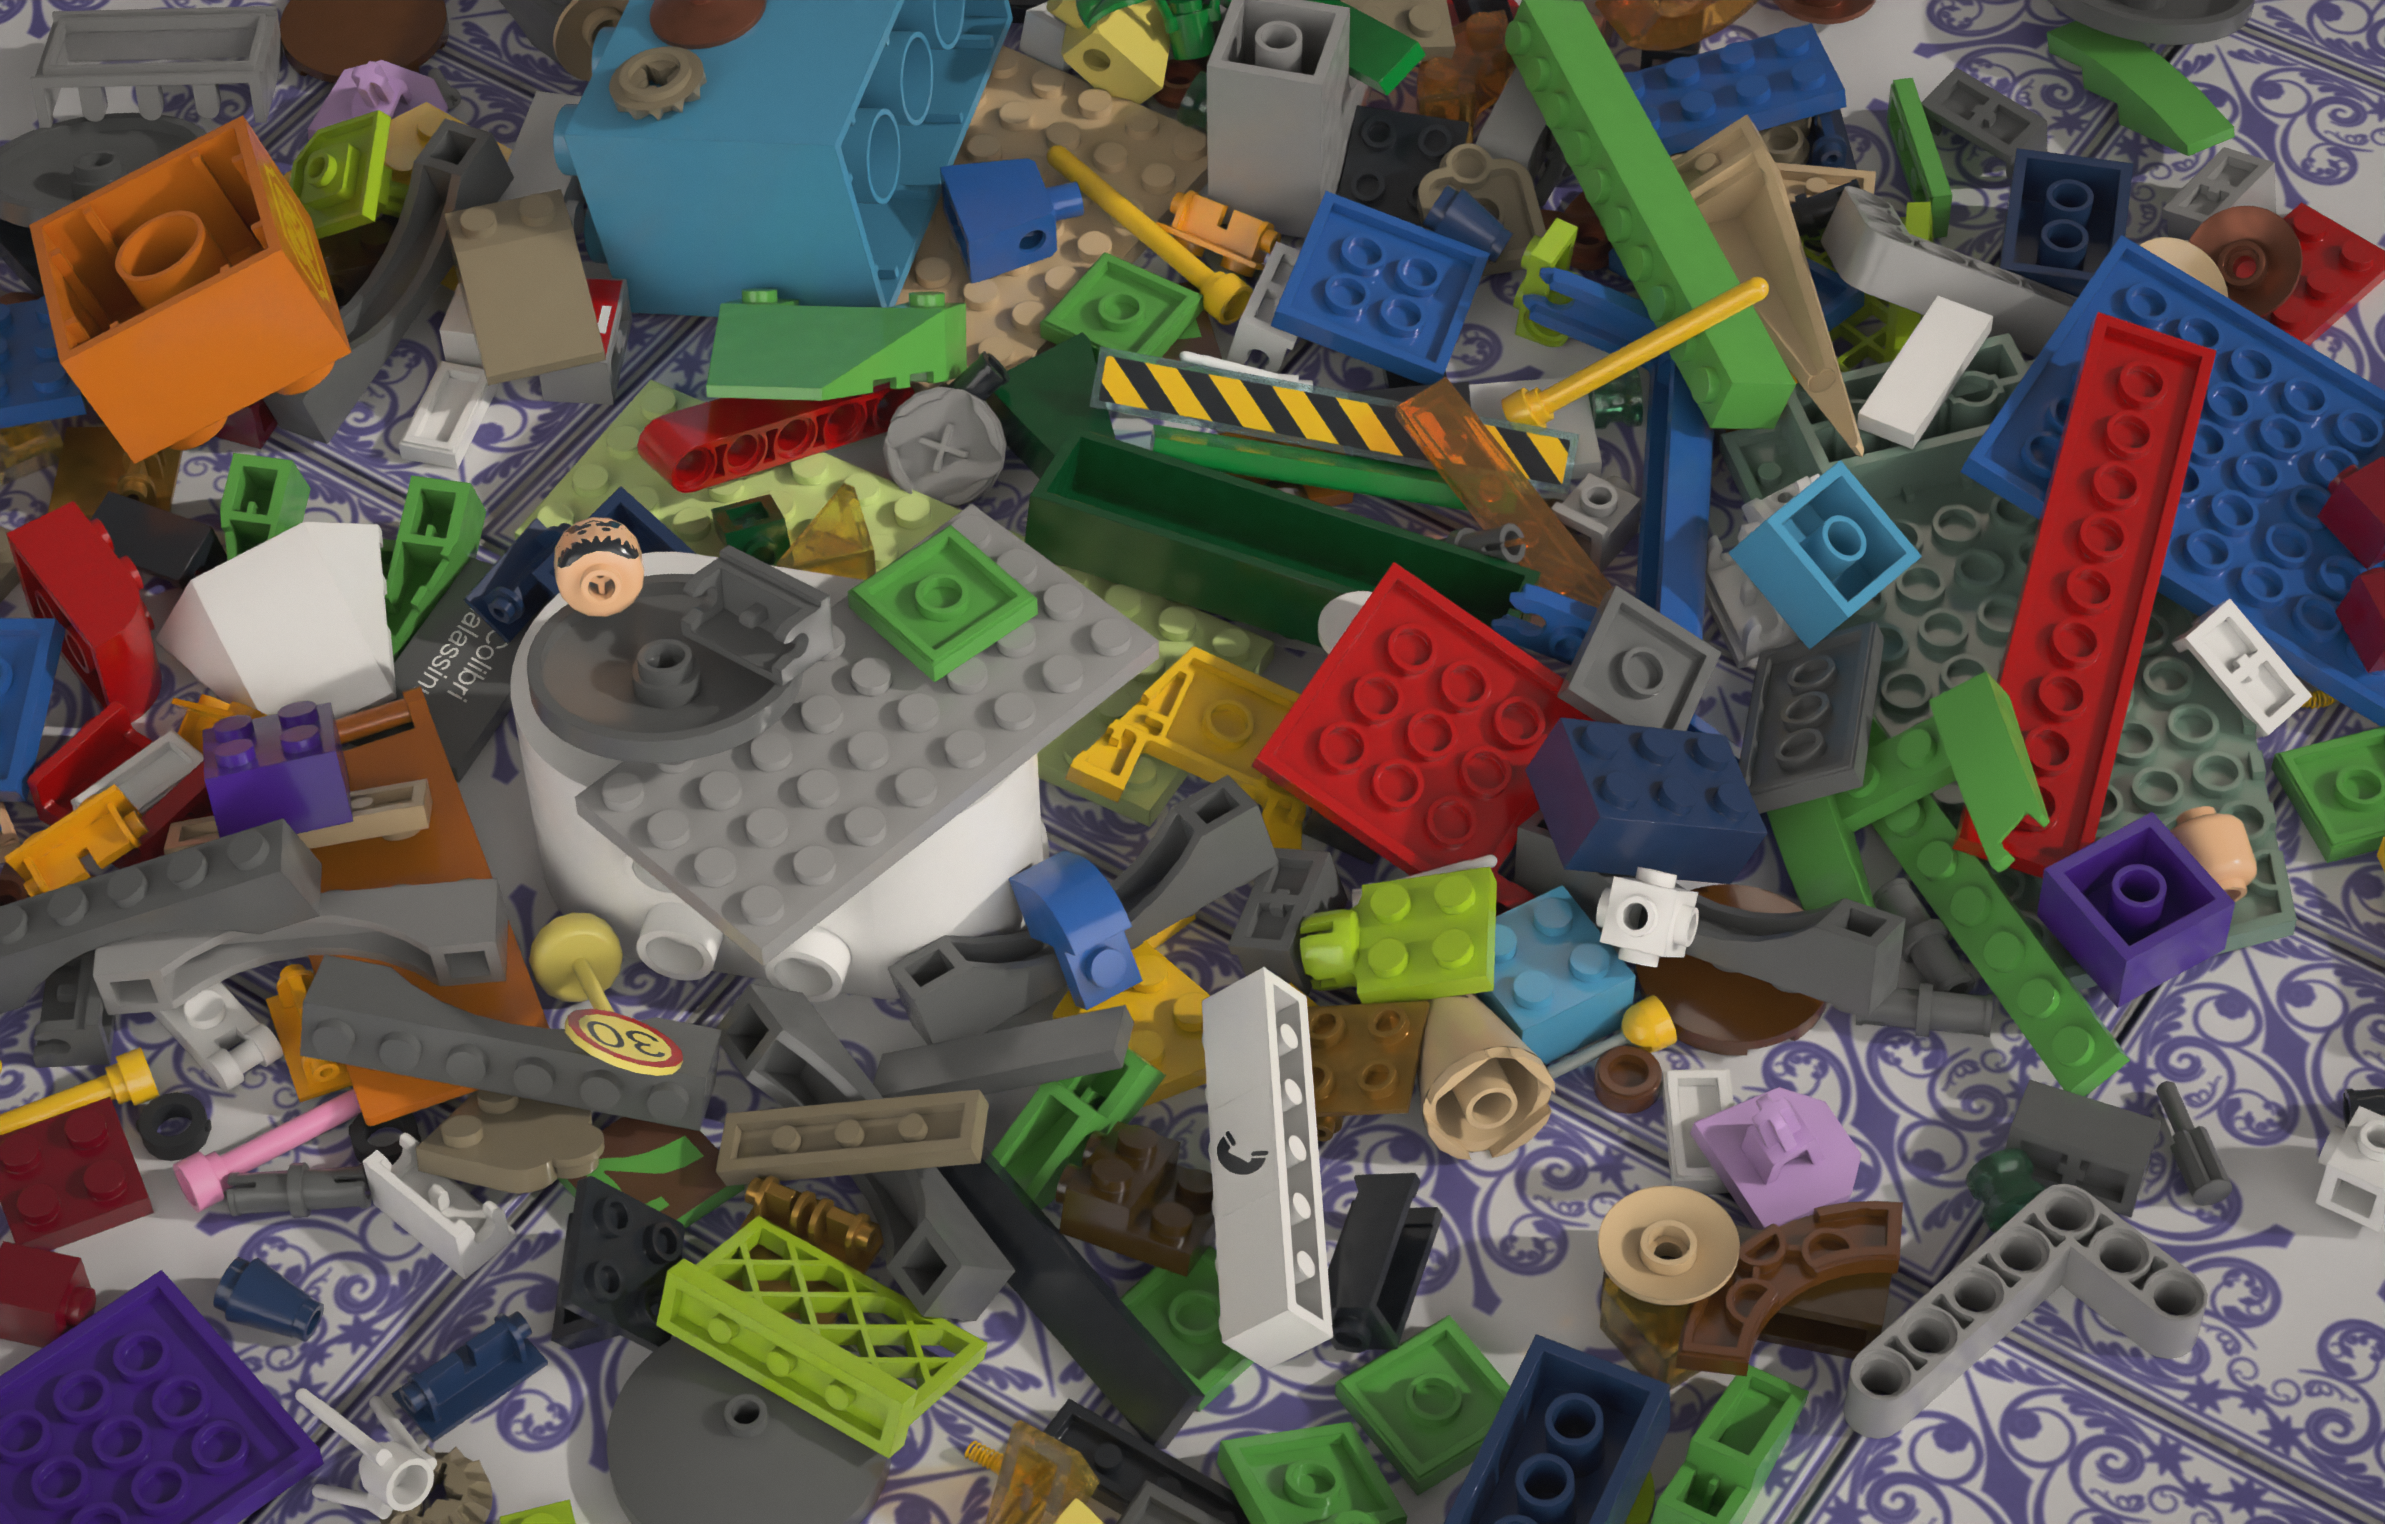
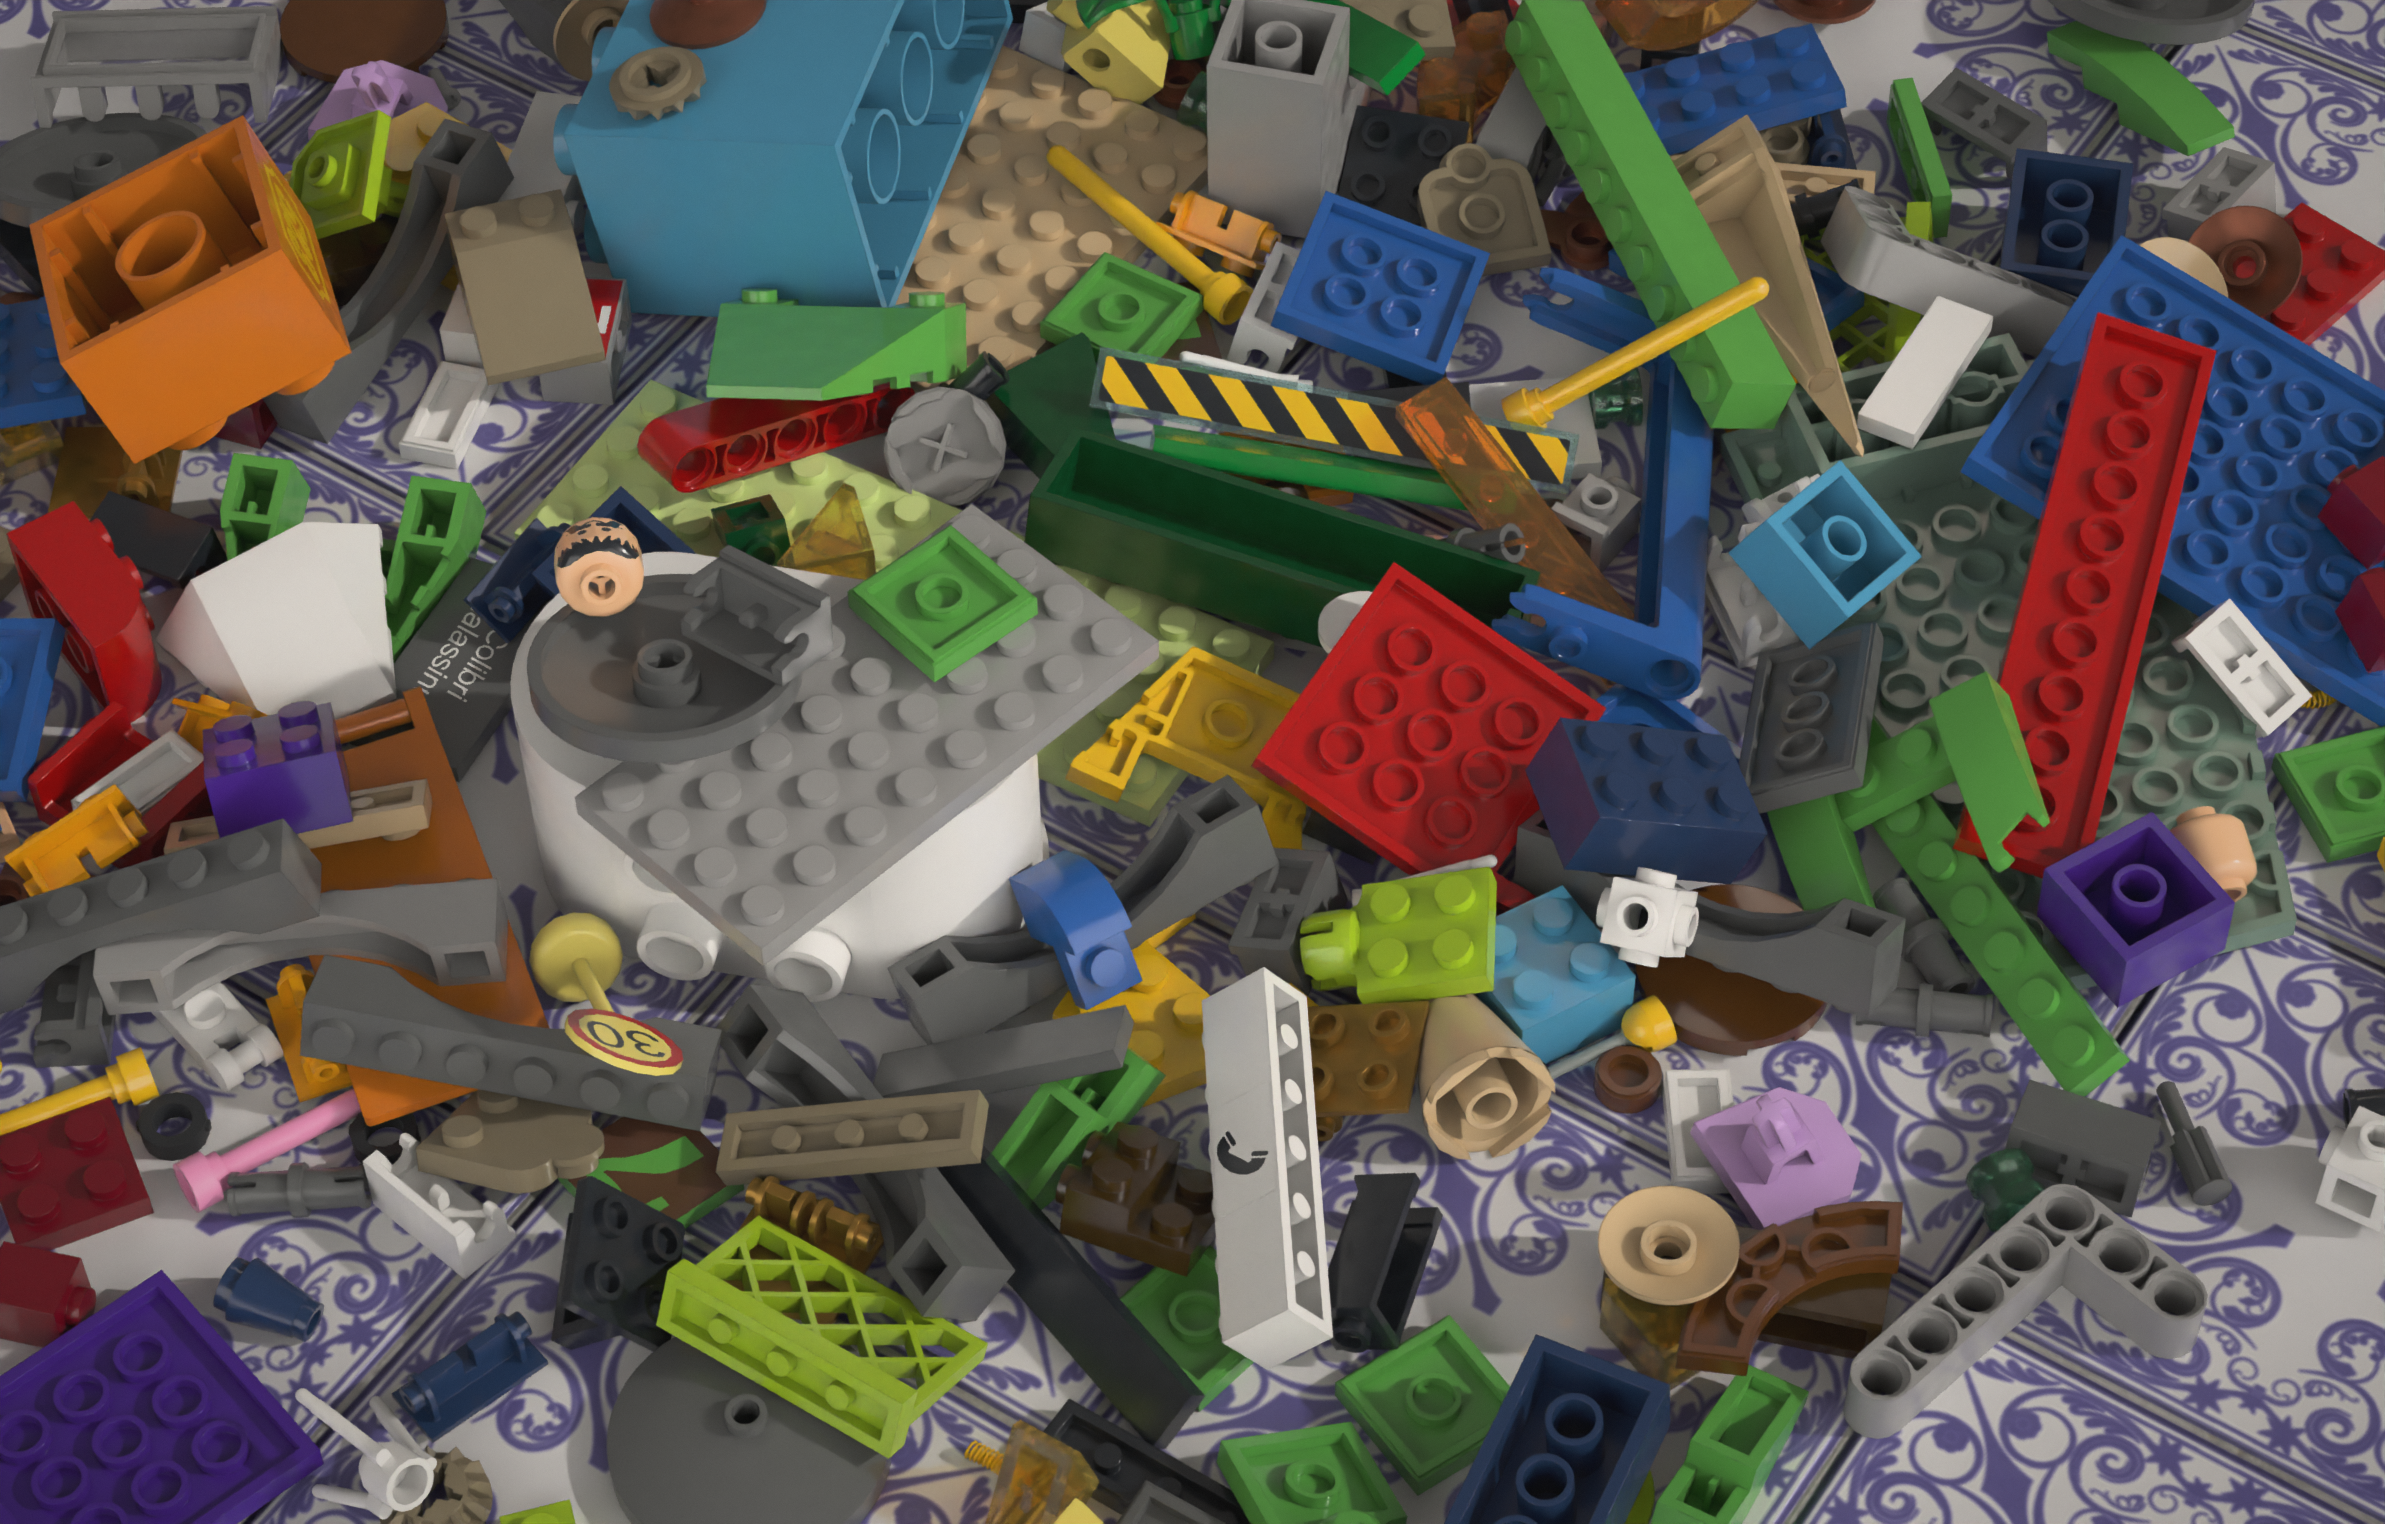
(1004, 214): blue torso -> none
(1467, 221): dark blue cone -> none
(1549, 251): lime plate -> none
(1638, 667): dark grey tile -> none

